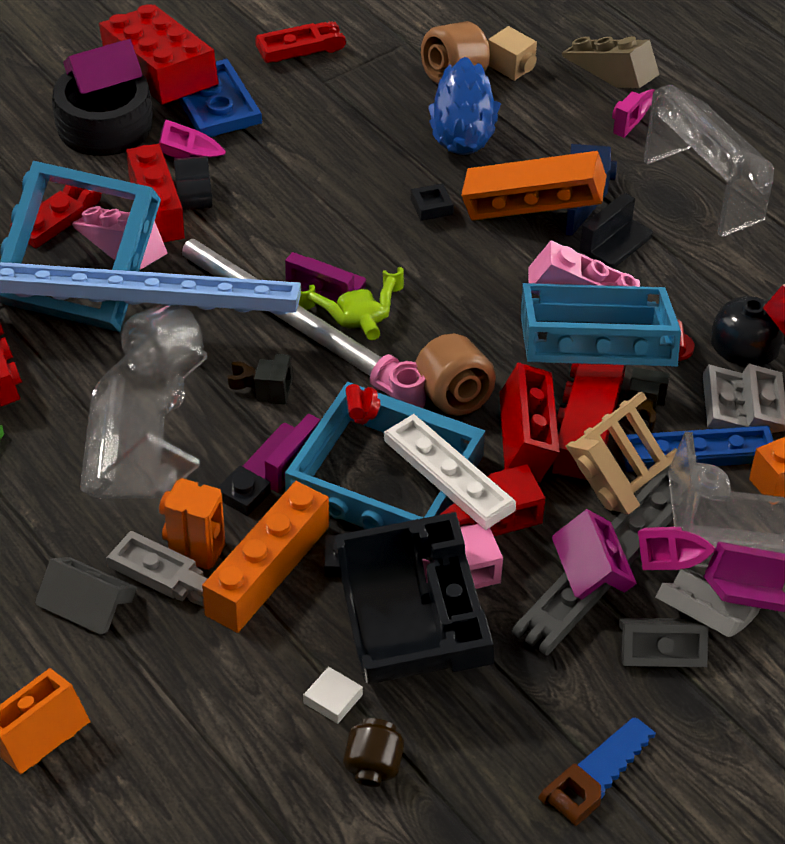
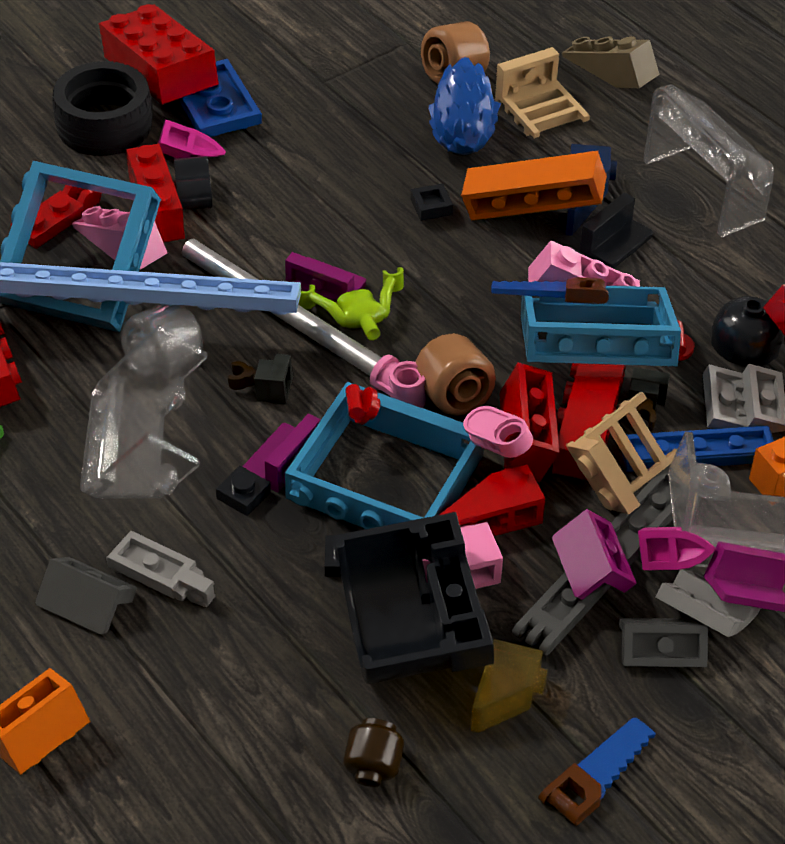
(104, 66): magenta panel -> none
(194, 521): orange brick -> none
(265, 556): orange brick -> none
(300, 41): red hinge -> none
(333, 695): white tile -> none
(450, 471): white tile -> none
(491, 426): none -> bright pink piece
(508, 685): none -> clear yellow slope
(512, 53): tan brick -> none
(534, 94): none -> tan plate
(573, 290): none -> piece
(631, 111): dark pink plate -> none

